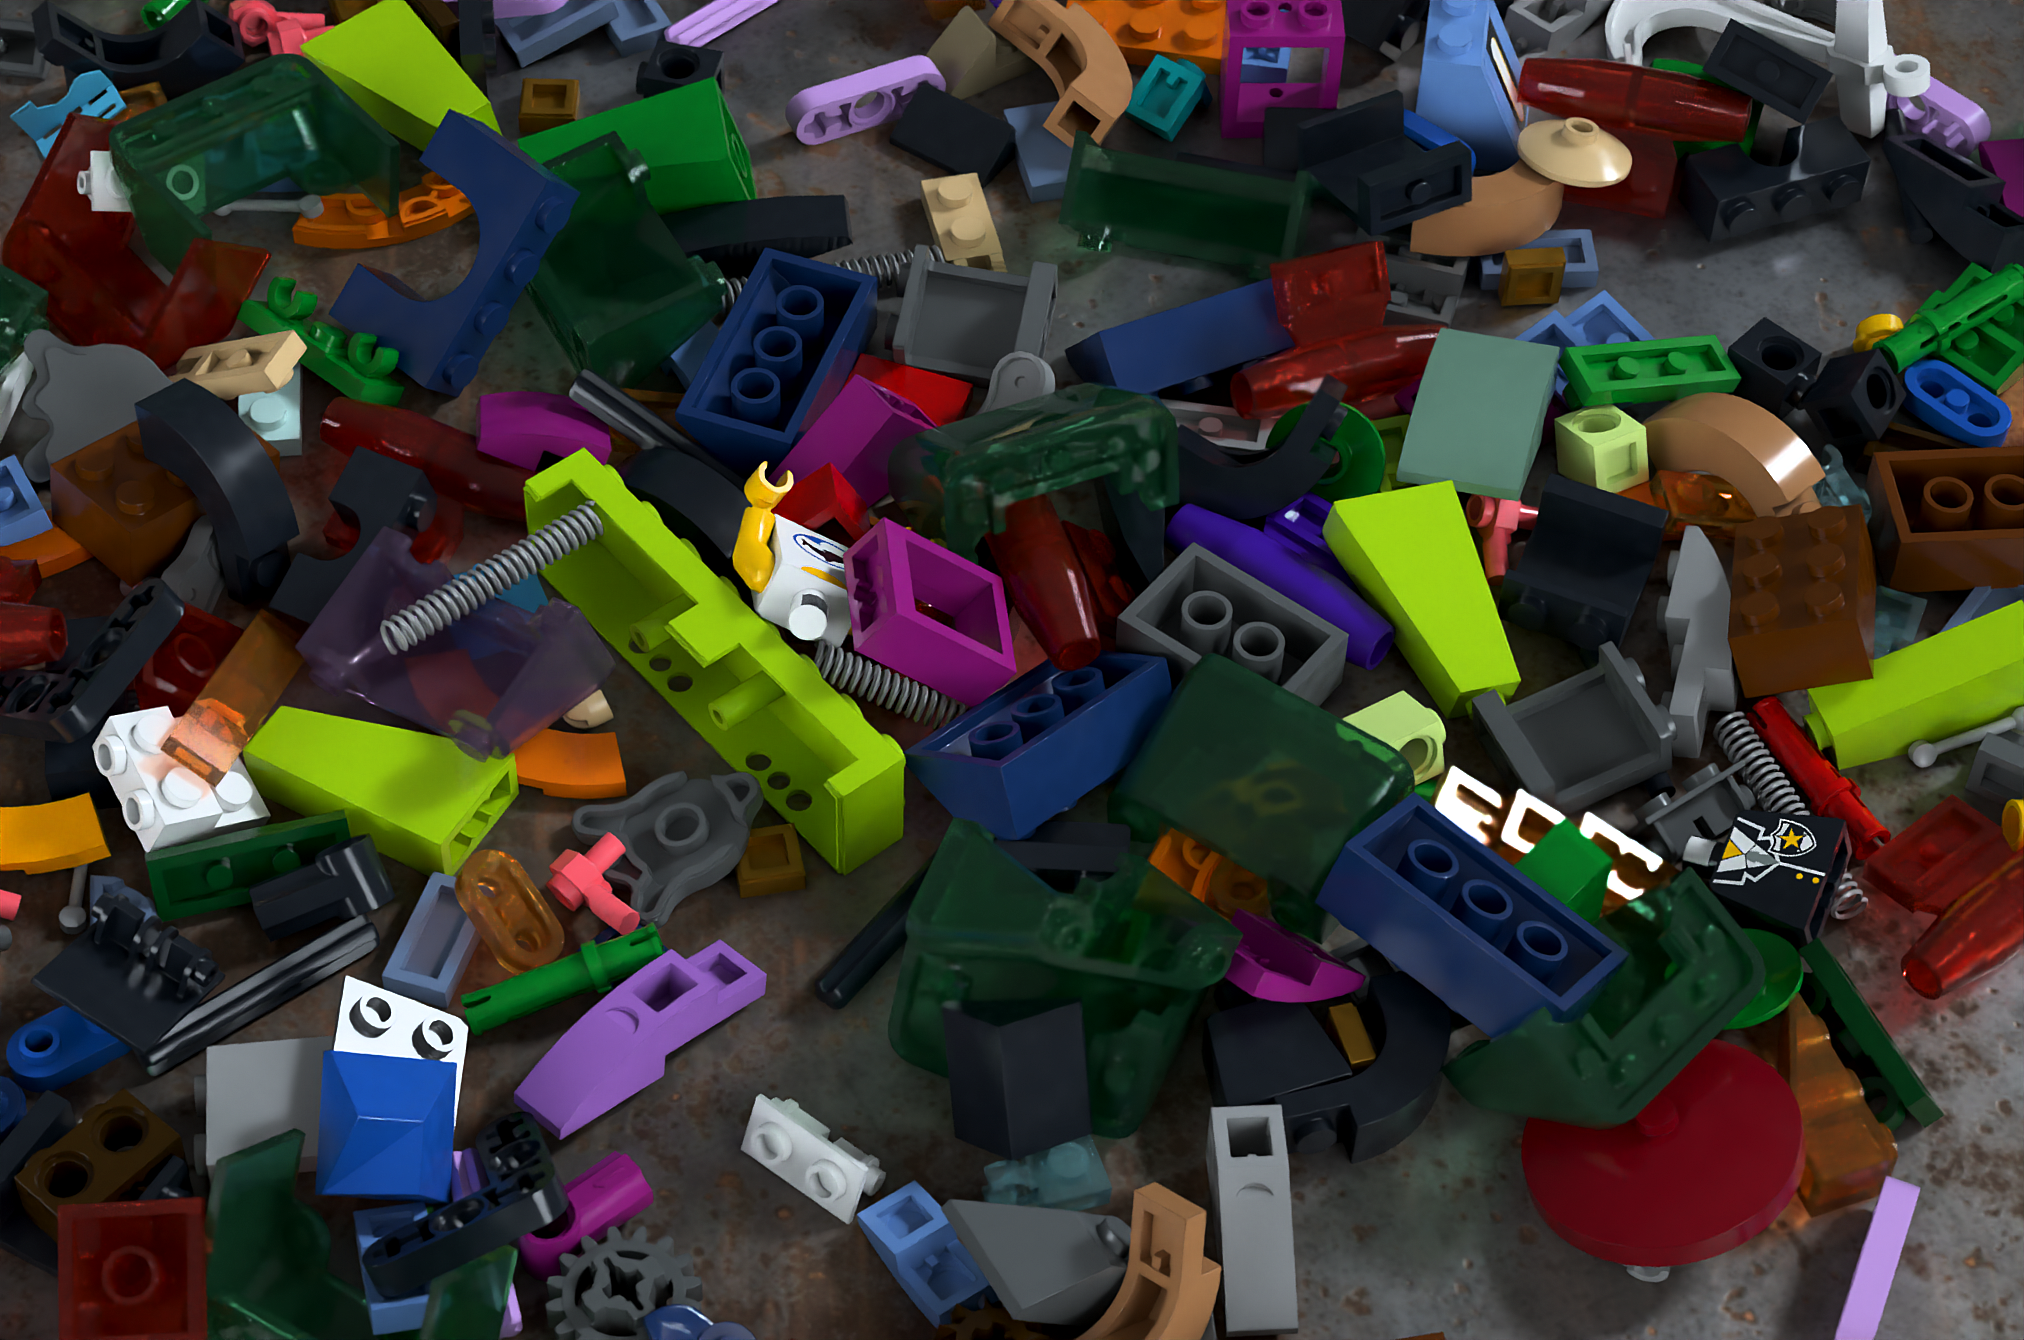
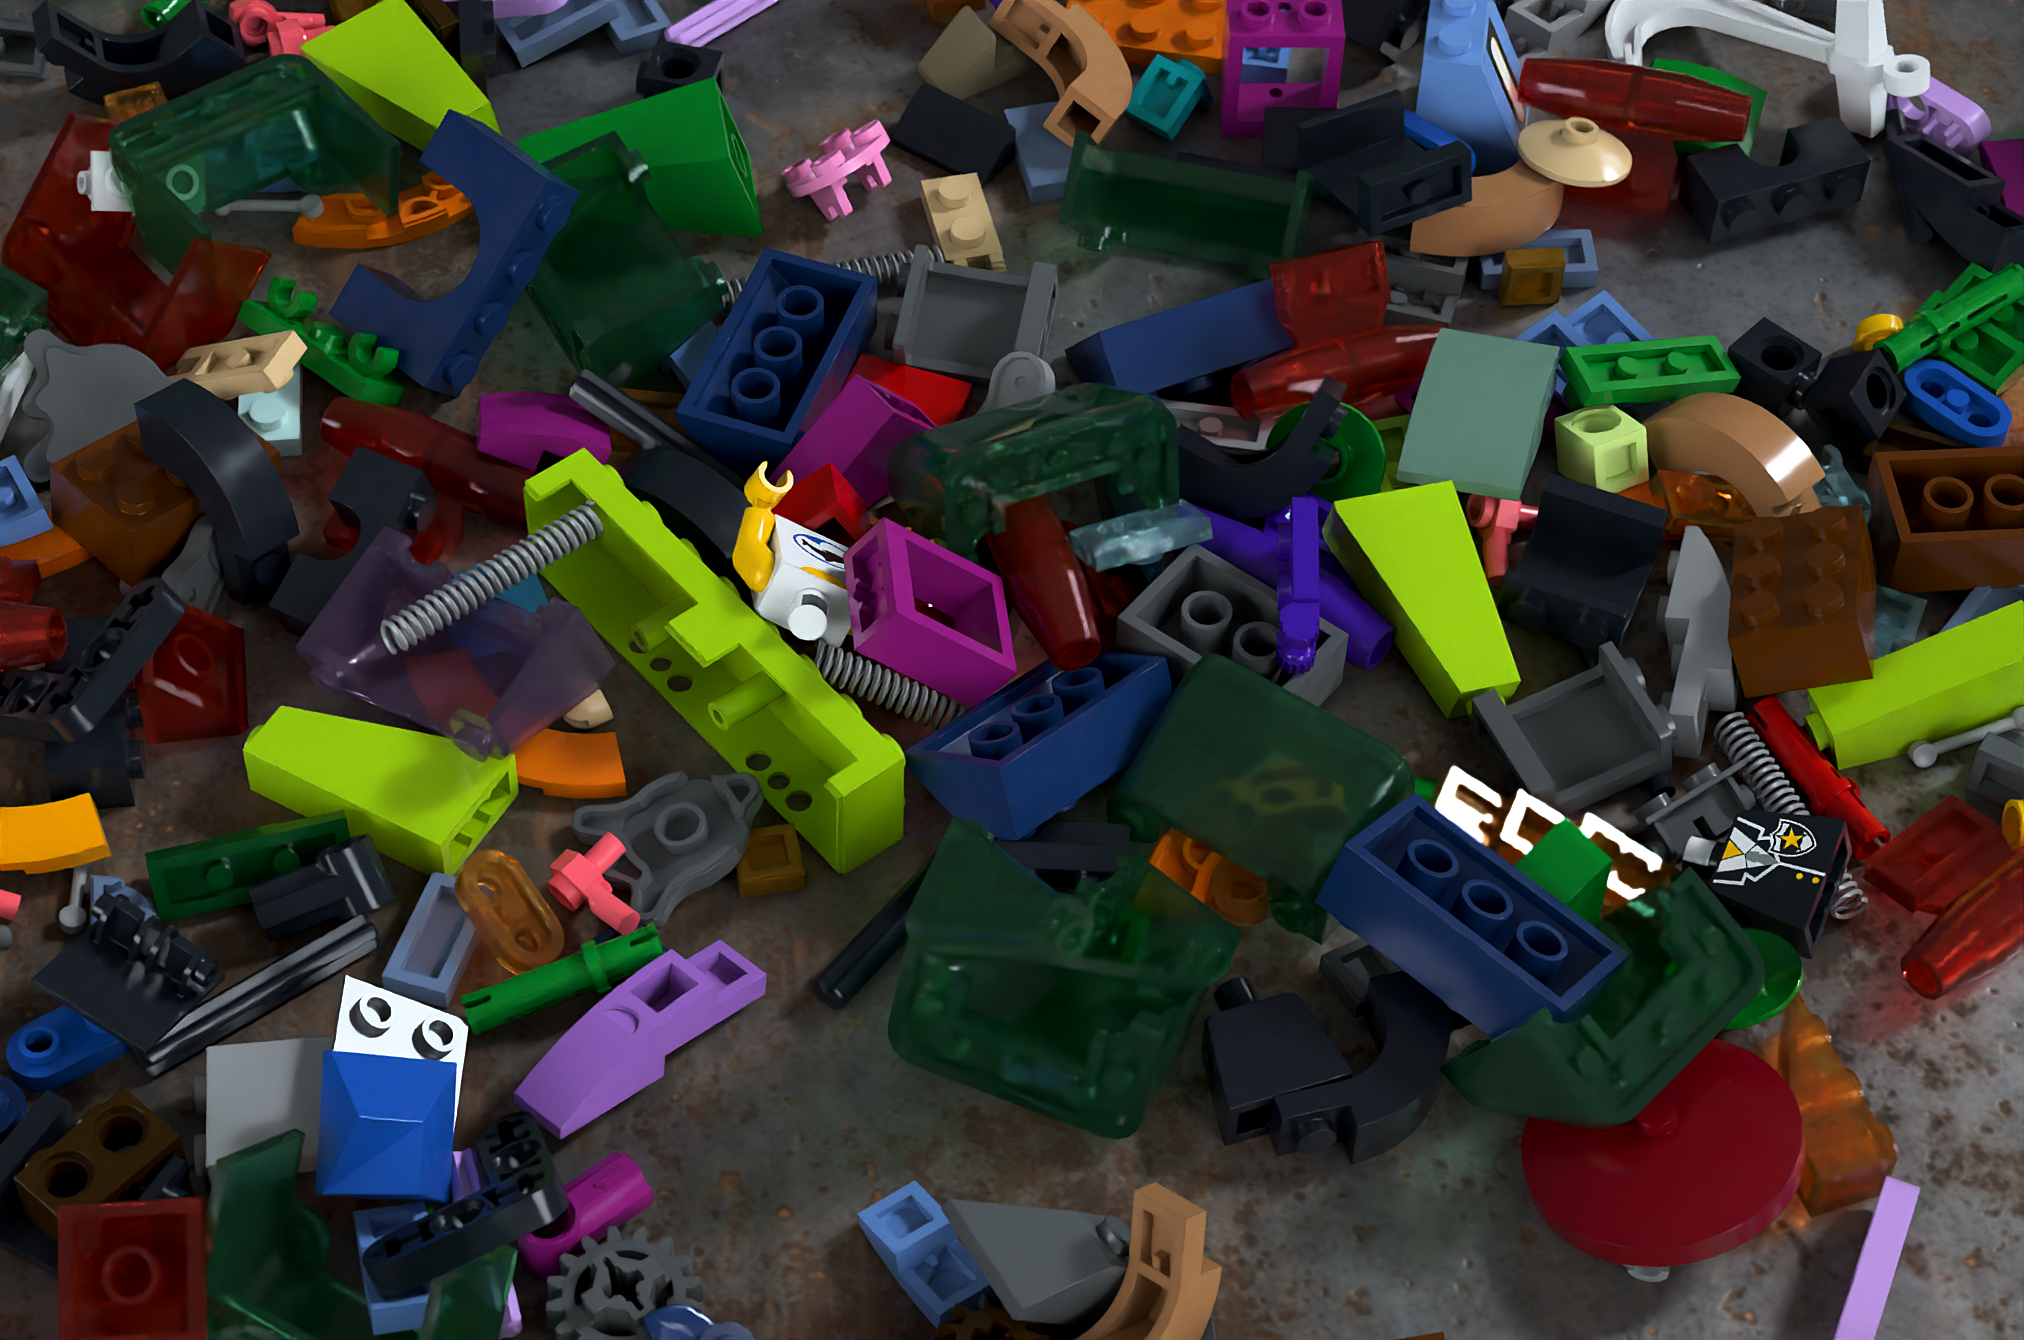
(85, 87): medium azure piece -> none
(164, 798): white plate -> none
(236, 699): clear orange slope -> none
(548, 103): pearl gold tile -> none
(741, 230): black slope -> none
(799, 1153): white hinge -> none
(816, 111): lavender beam -> none
(841, 156): none -> bright pink plate
(1018, 1073): black slope -> none
(1055, 1178): clear light blue plate -> none
(1140, 536): none -> clear light blue plate
(1252, 1219): light grey slope -> none
(1286, 964): magenta slope -> none
(1299, 588): none -> dark purple hinge
(1350, 1037): pearl gold tile -> none
(1407, 728): yellowish green brick -> none
(1767, 71): black panel -> none
(1866, 1039): dark green plate -> none

